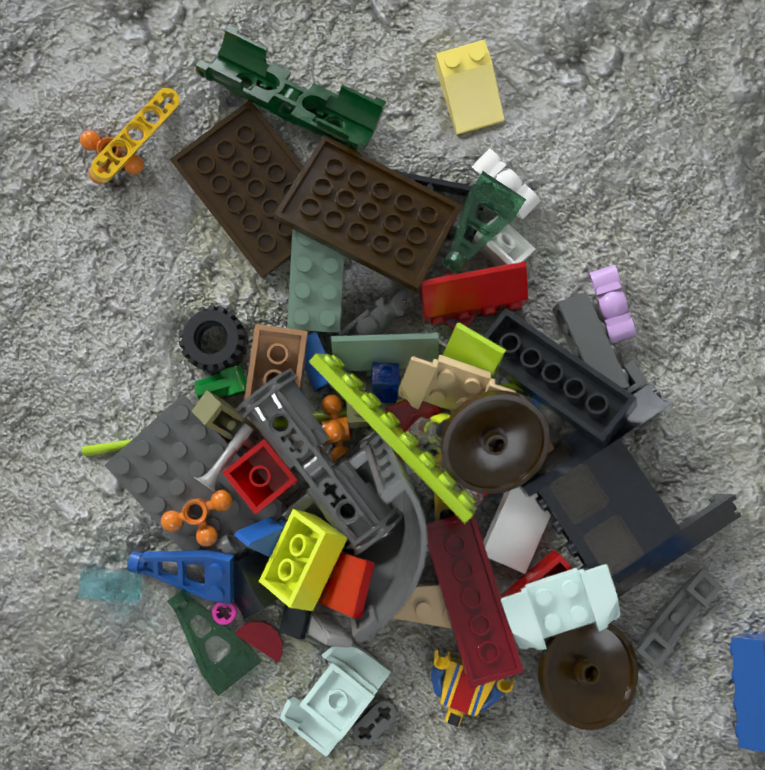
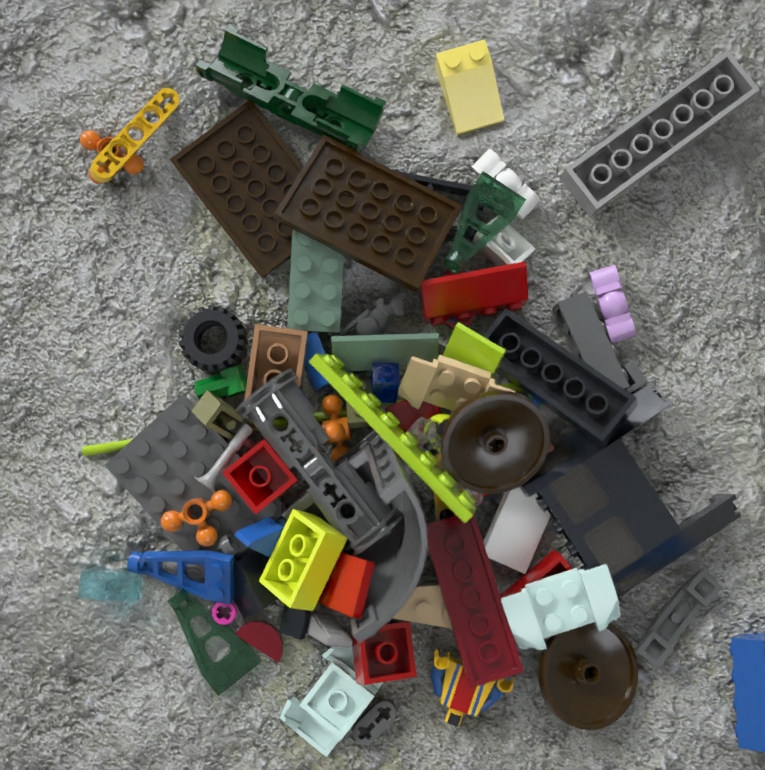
(385, 655): none -> red brick
(658, 133): none -> light grey brick

